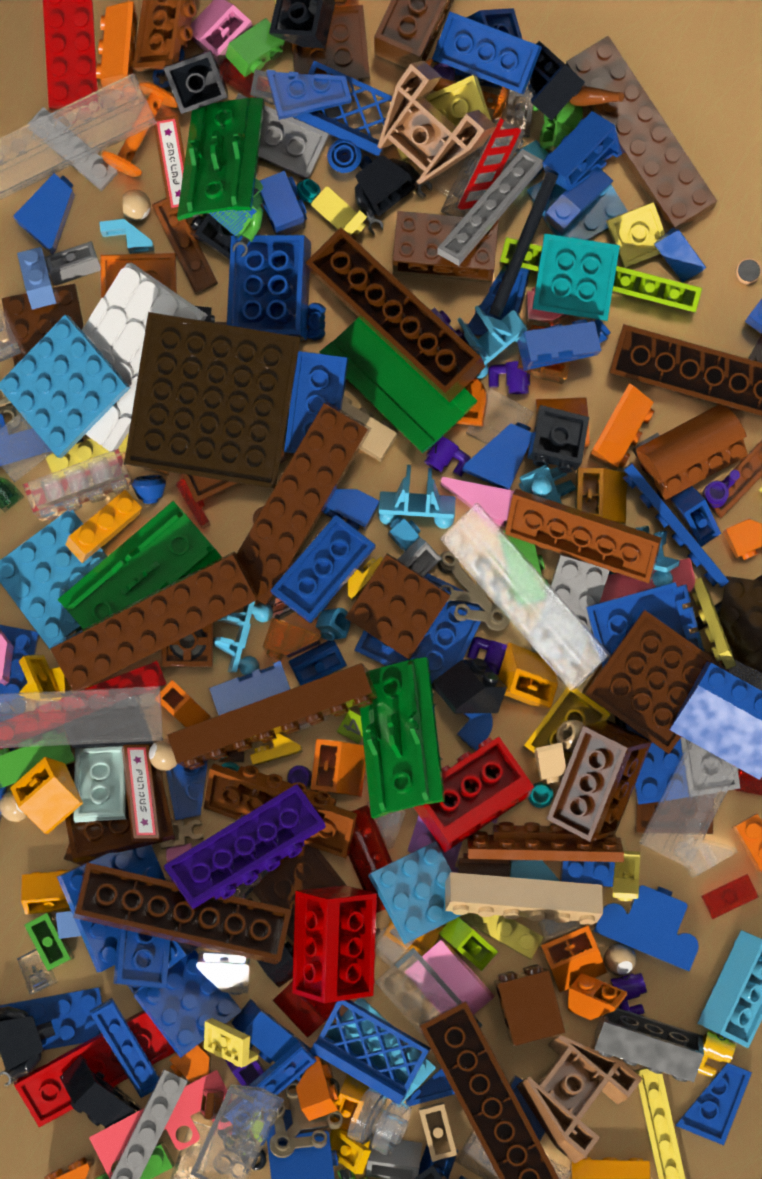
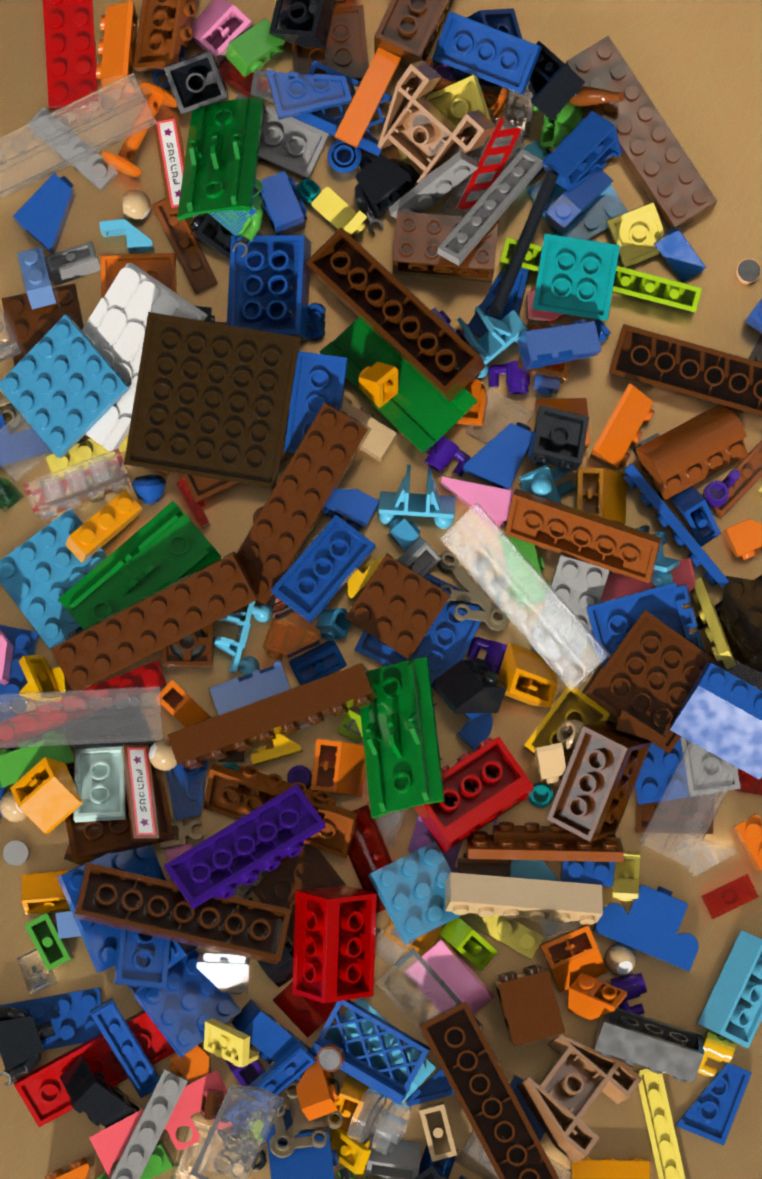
(16, 853): none -> light grey tile
(330, 1057): none -> flat silver tile
(367, 97): none -> orange tile
(379, 383): none -> light orange slope
(436, 185): none -> light grey plate
(546, 386): none -> blue plate
(630, 724): none -> reddish brown slope

